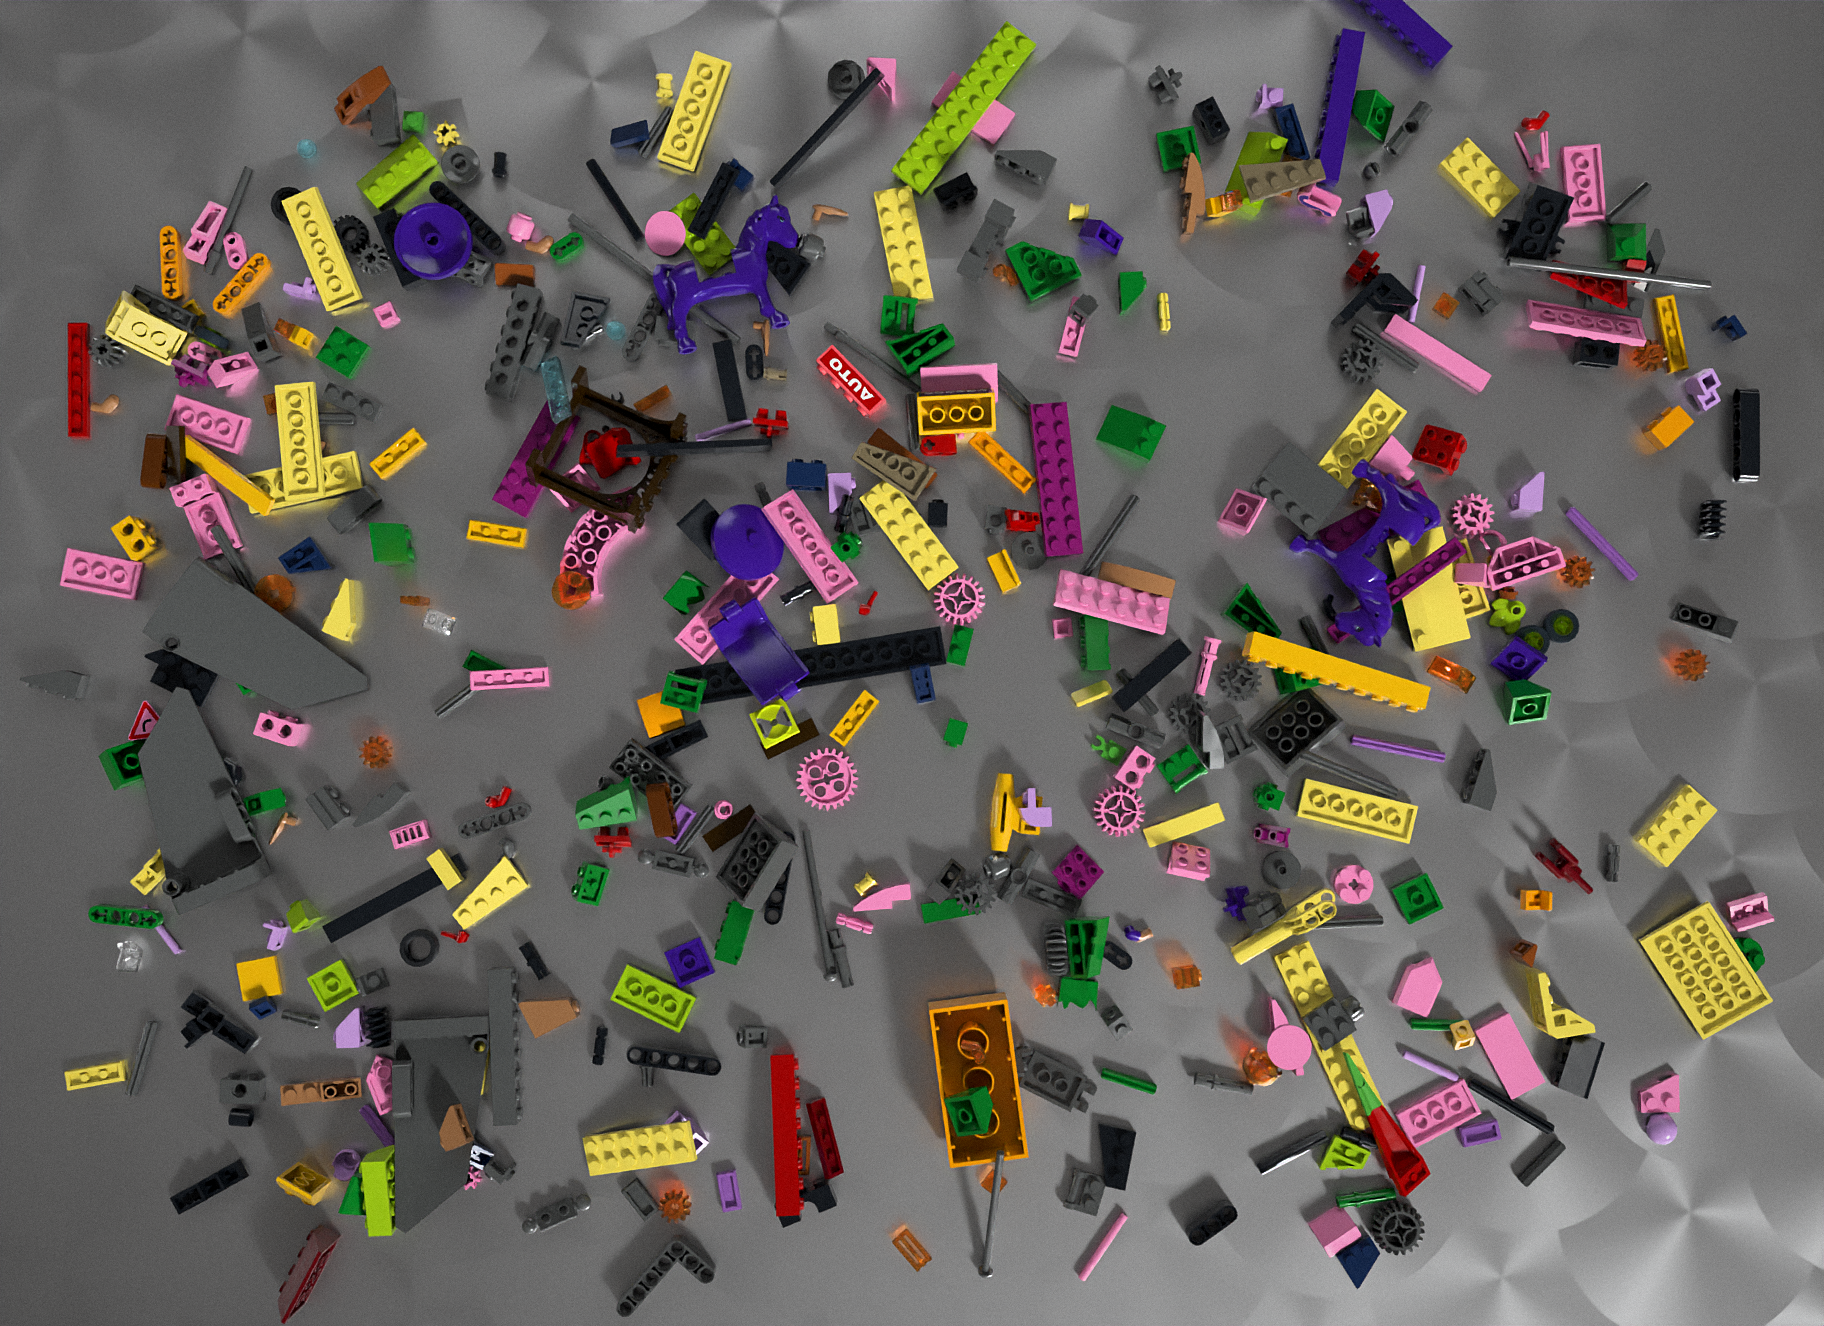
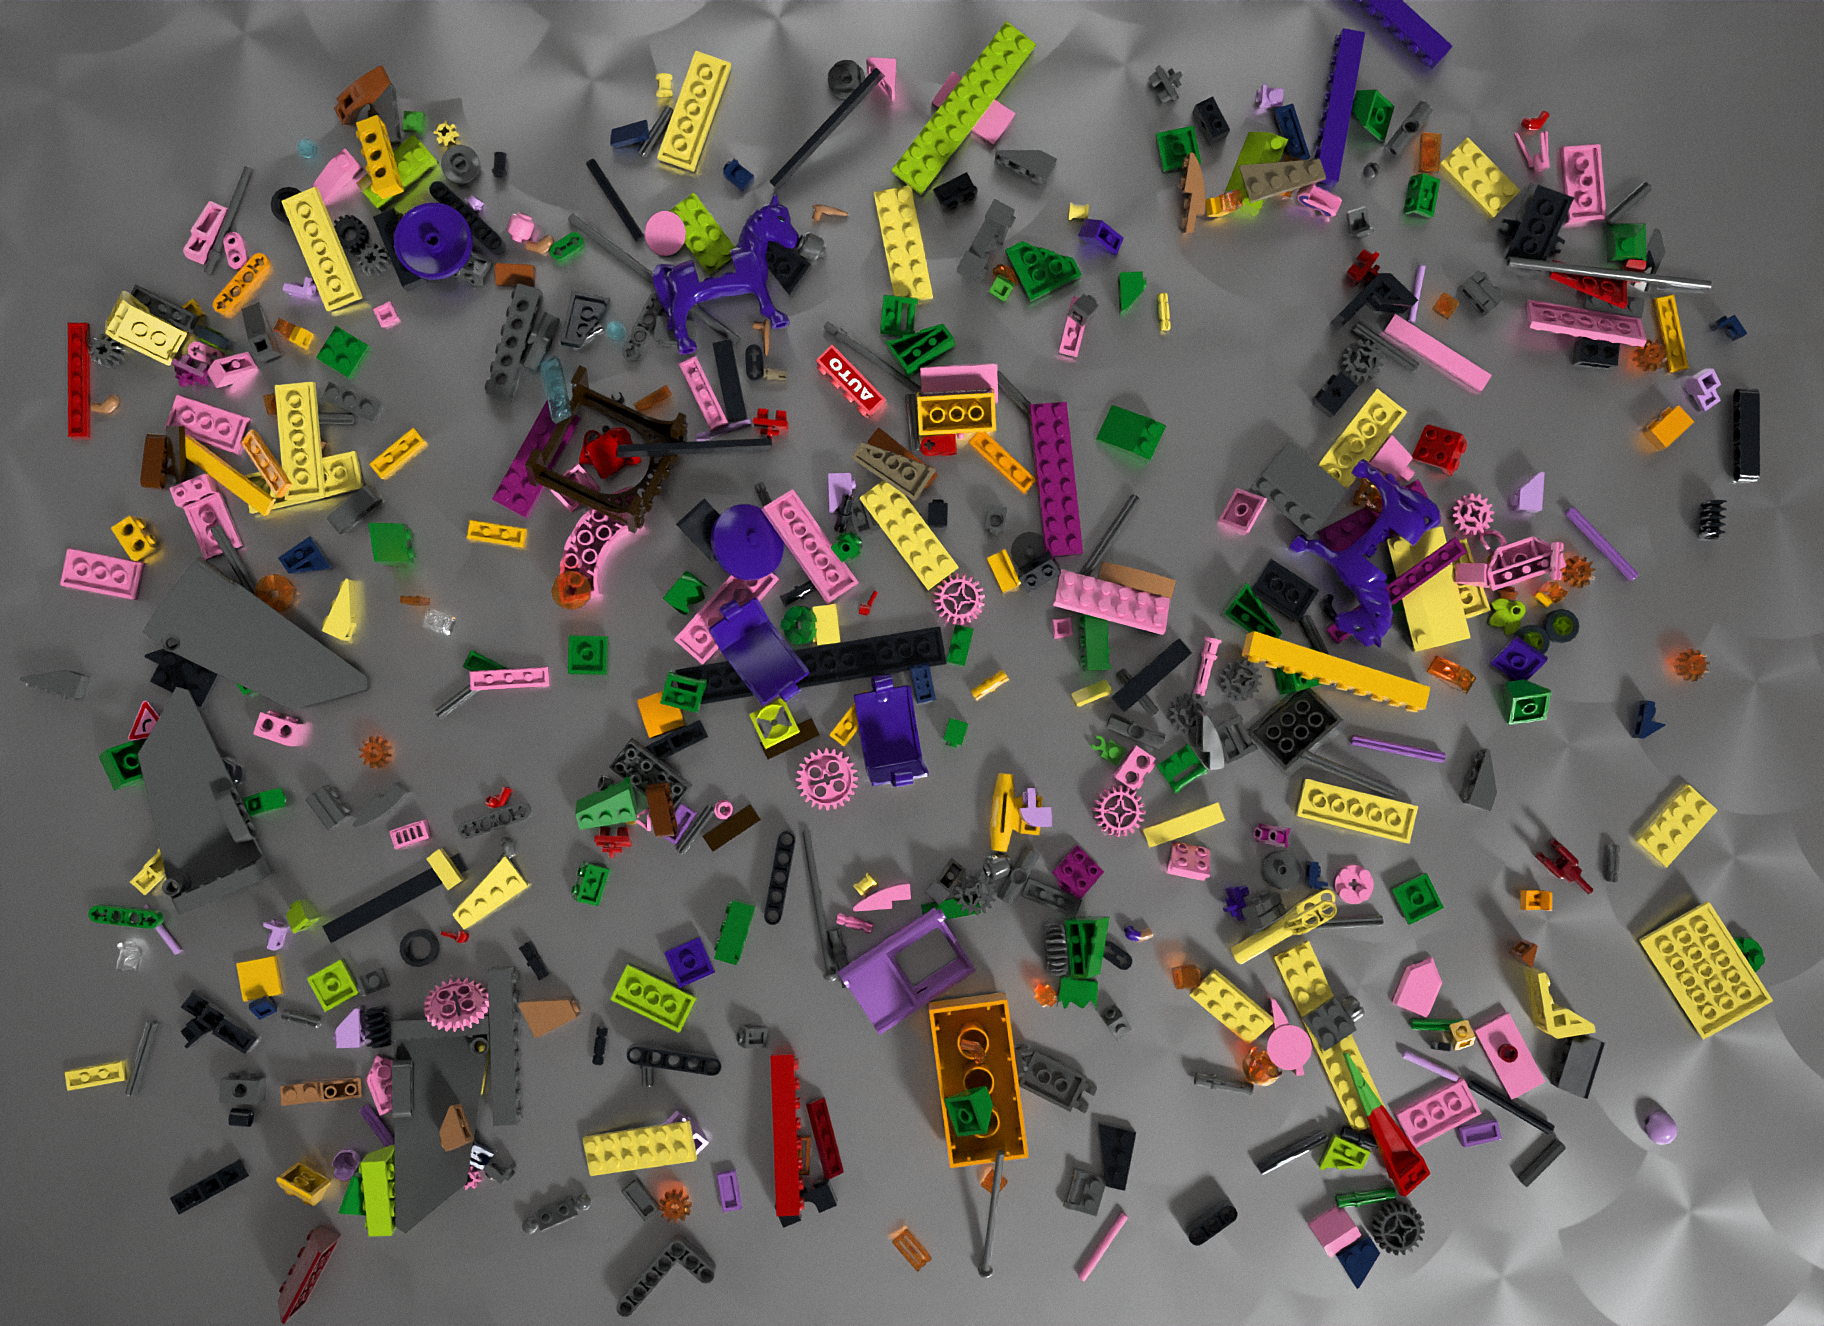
(167, 264): light orange beam -> none
(266, 463): none -> light orange tile
(284, 819): medium nougat bar -> none
(337, 174): none -> bright pink slope
(390, 183): none -> yellow brick
(441, 1006): none -> bright pink gear
(474, 203): none -> lavender plate
(588, 655): none -> green plate
(648, 826): none -> bright pink piece
(673, 863): dark grey plate -> none
(703, 393): none -> bright pink tile
(714, 201): black tile -> none
(756, 862): dark grey slope -> none
(790, 624): none -> green plate
(806, 475): dark blue brick -> none
(883, 986): none -> medium lavender piece
(889, 734): none -> dark purple panel
(989, 685): none -> yellow pin
(1002, 287): none -> bright green plate
(1021, 520): red hips -> none
(1038, 571): none -> black brick
(1128, 1081): green axle -> none
(1231, 1007): none -> light yellow plate
(1275, 796): green brick -> none
(1284, 590): none -> black plate
(1312, 873): none -> dark blue bracket
(1343, 386): none -> black brick
(1378, 207): lavender slope -> none
(1422, 195): none -> green bracket
(1429, 153): none -> clear orange plate
(1440, 1046): none -> black tile
(1514, 1054): none -> dark red bush
(1550, 593): none -> leg
(1556, 560): none -> bright pink axle
(1590, 180): none -> bright pink plate
(1644, 725): none -> dark blue slope
(1660, 1097): bright pink wing -> none
(1706, 622): dark grey slope -> none
(1748, 912): bright pink bracket -> none

